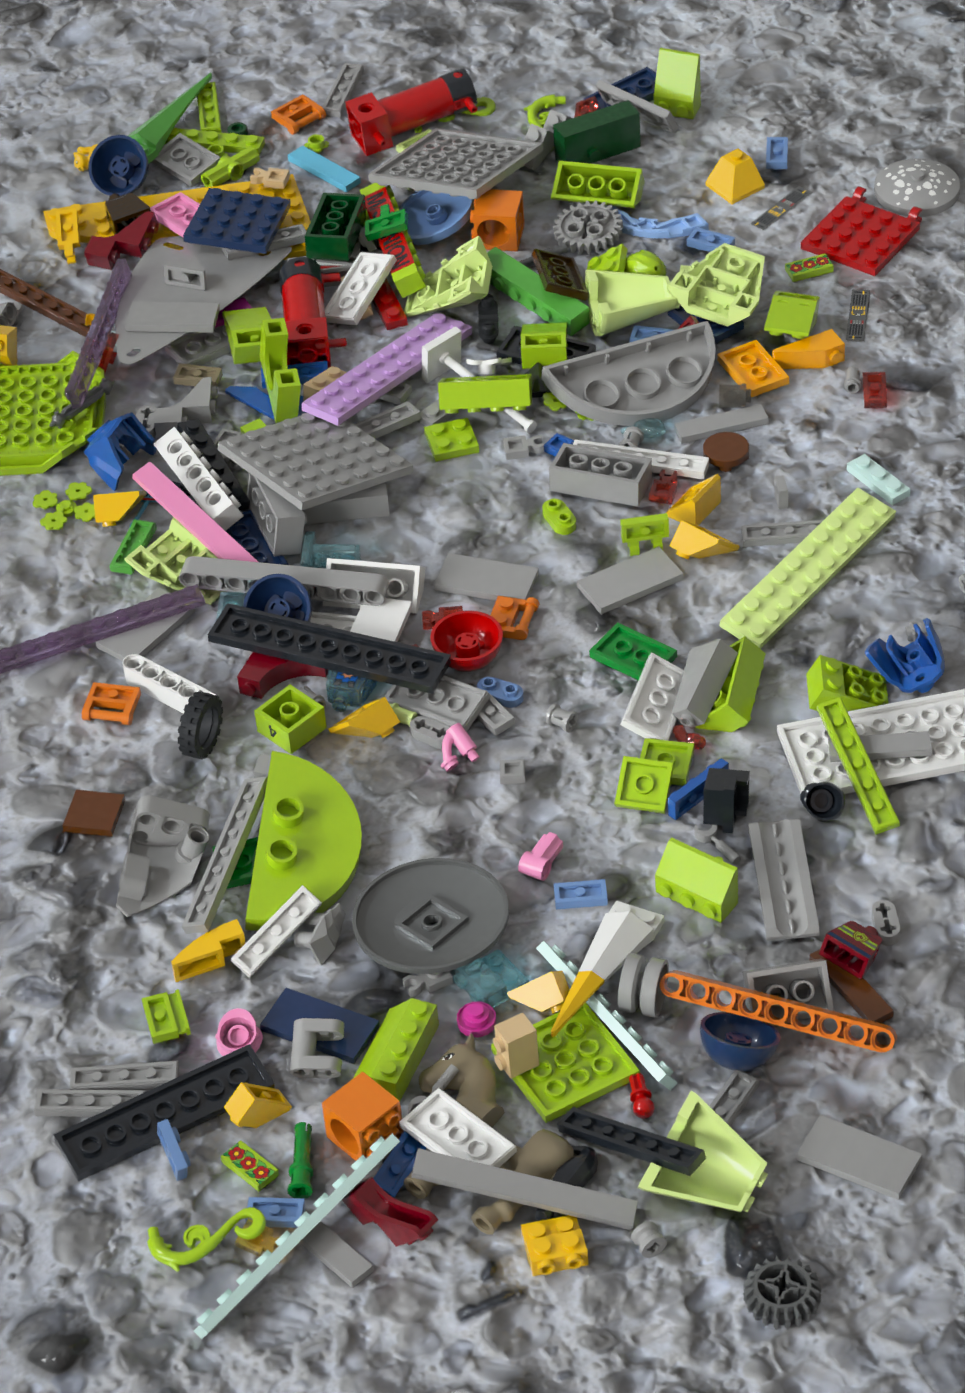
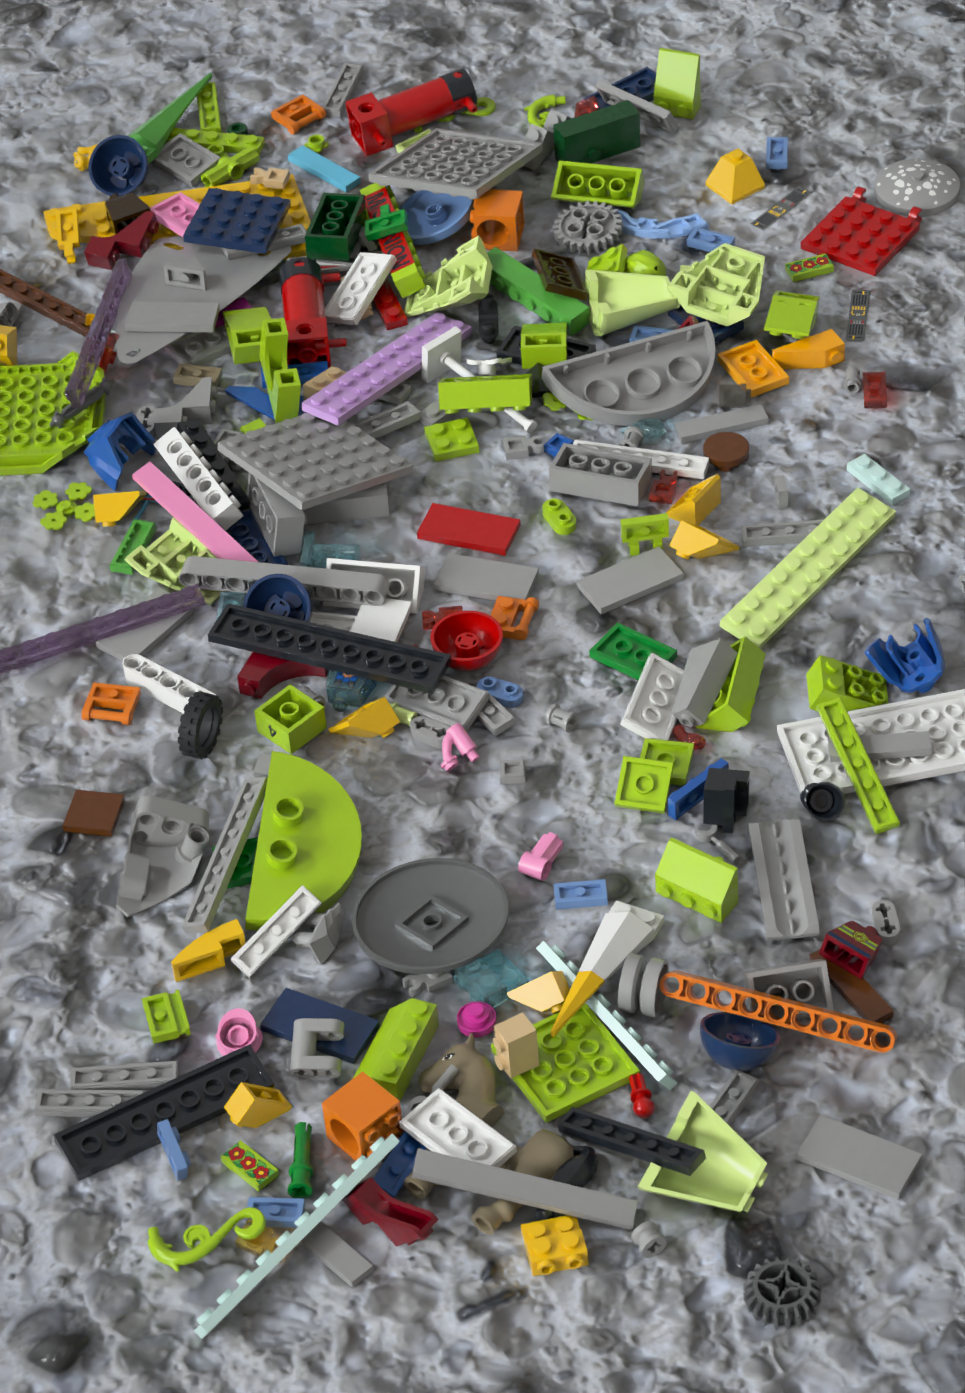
(468, 529): none -> red tile

